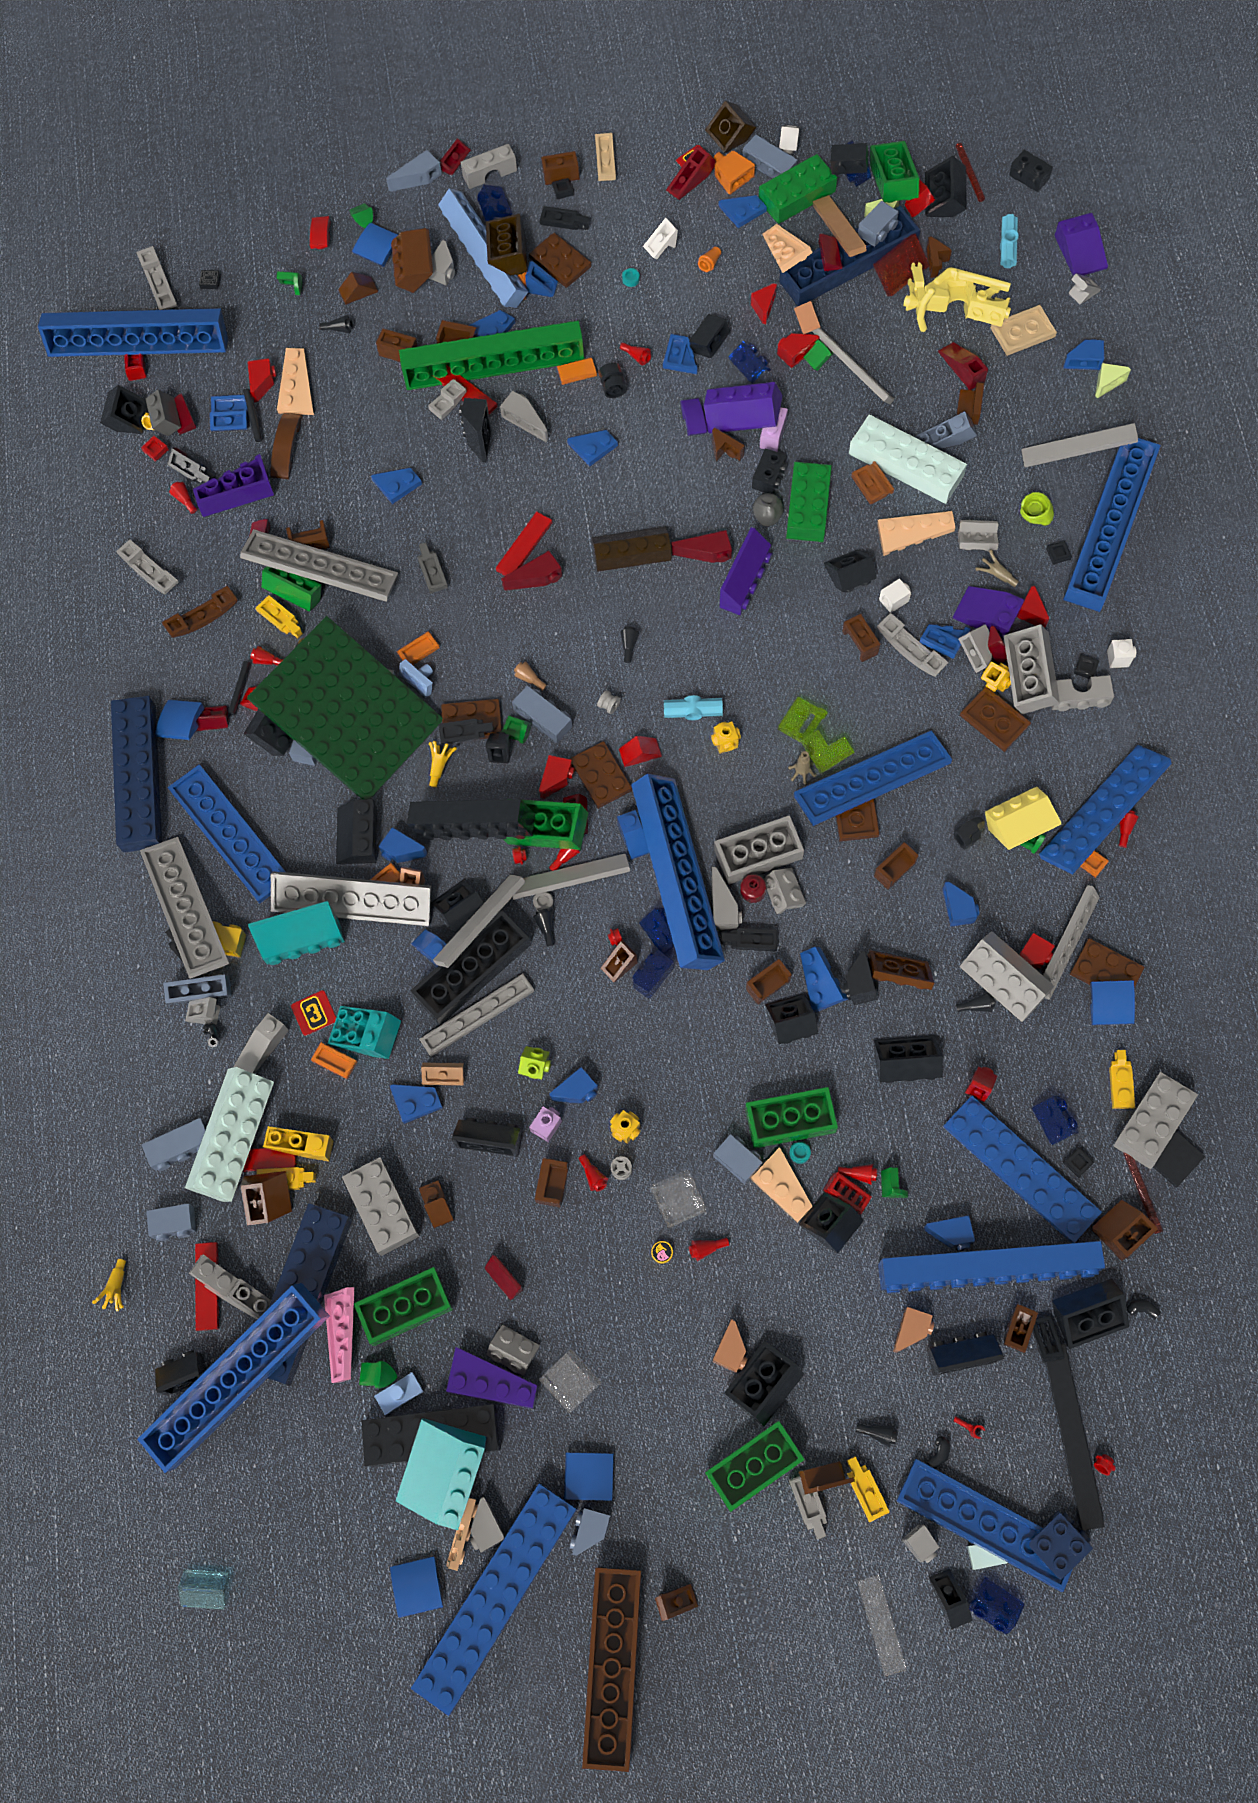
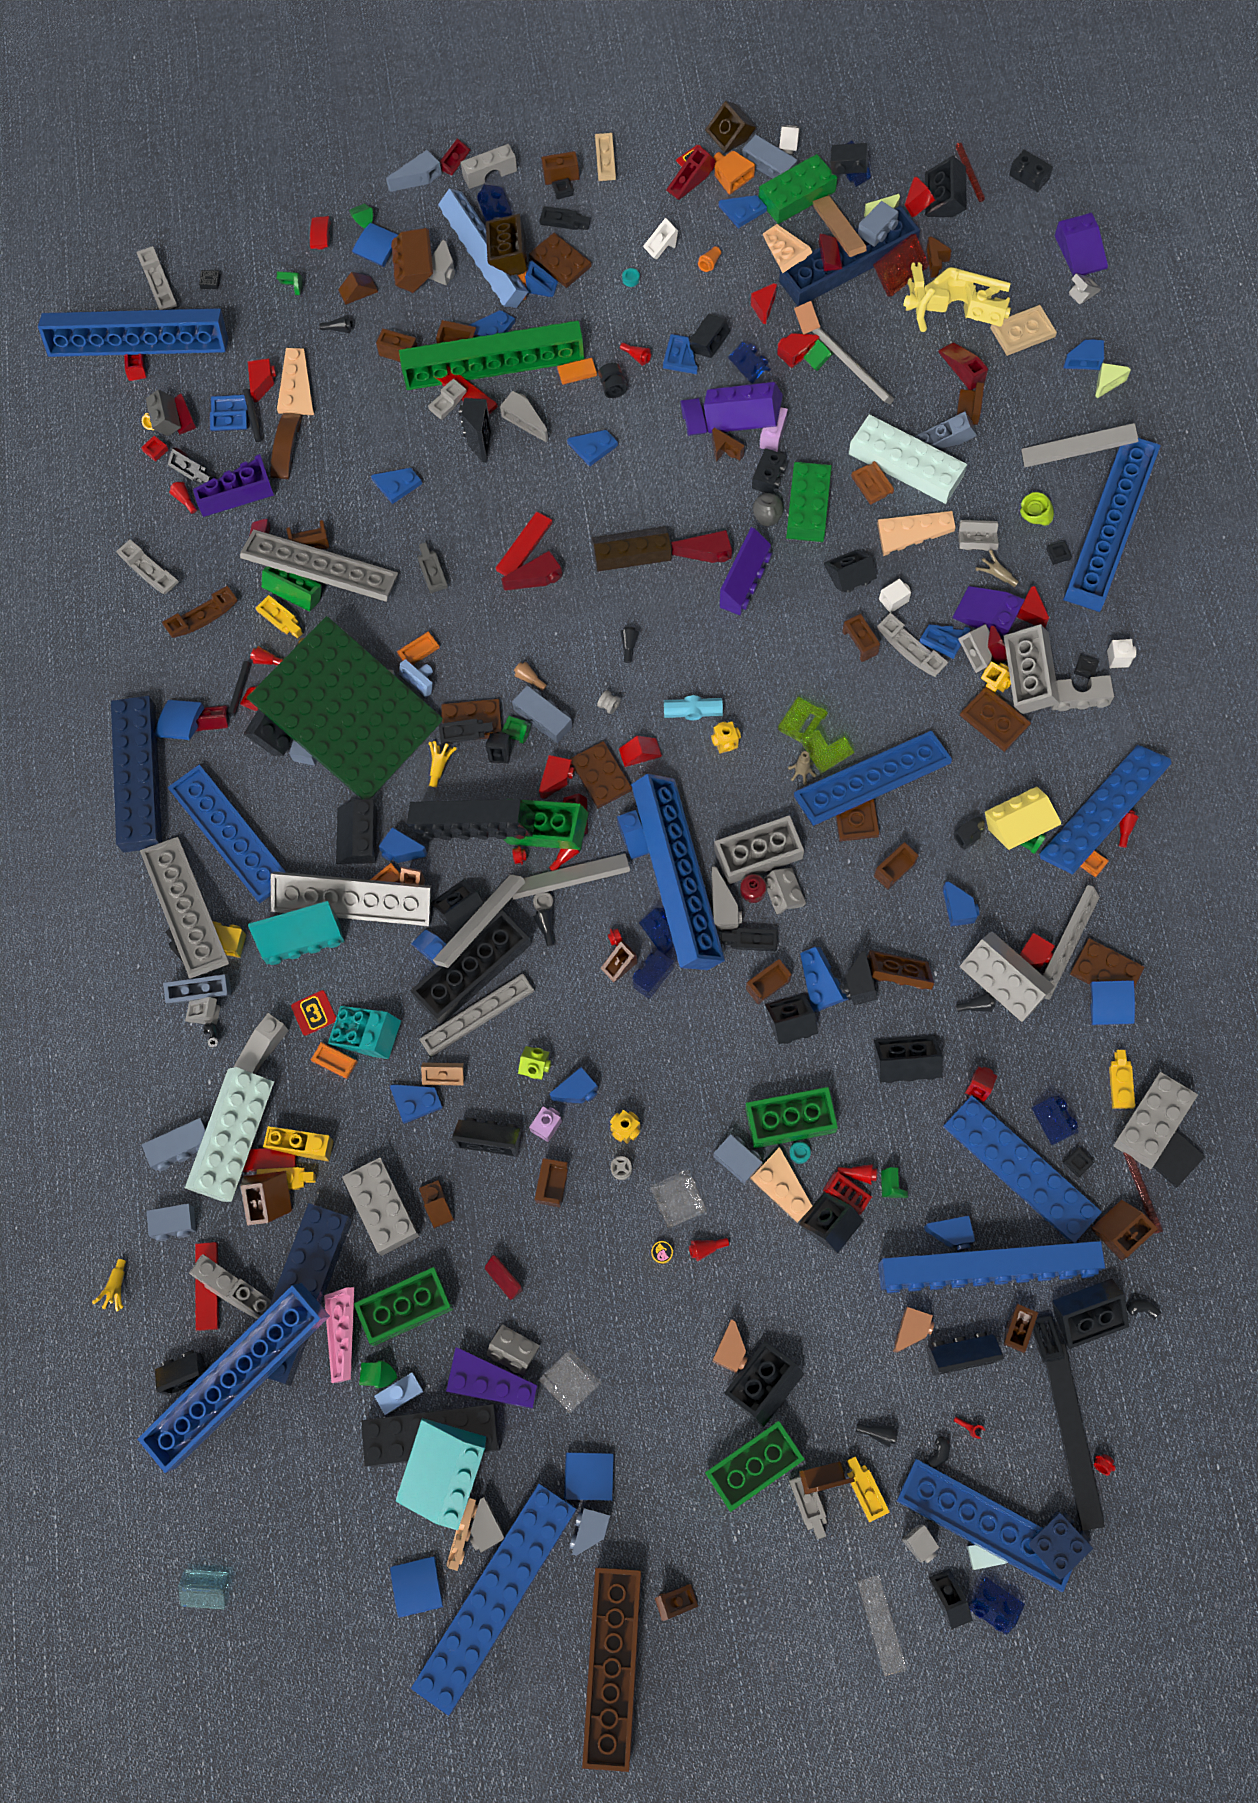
(124, 411): black slope -> none
(595, 1178): red cone -> none
(894, 171): green brick -> none
(1009, 241): medium azure piece -> none

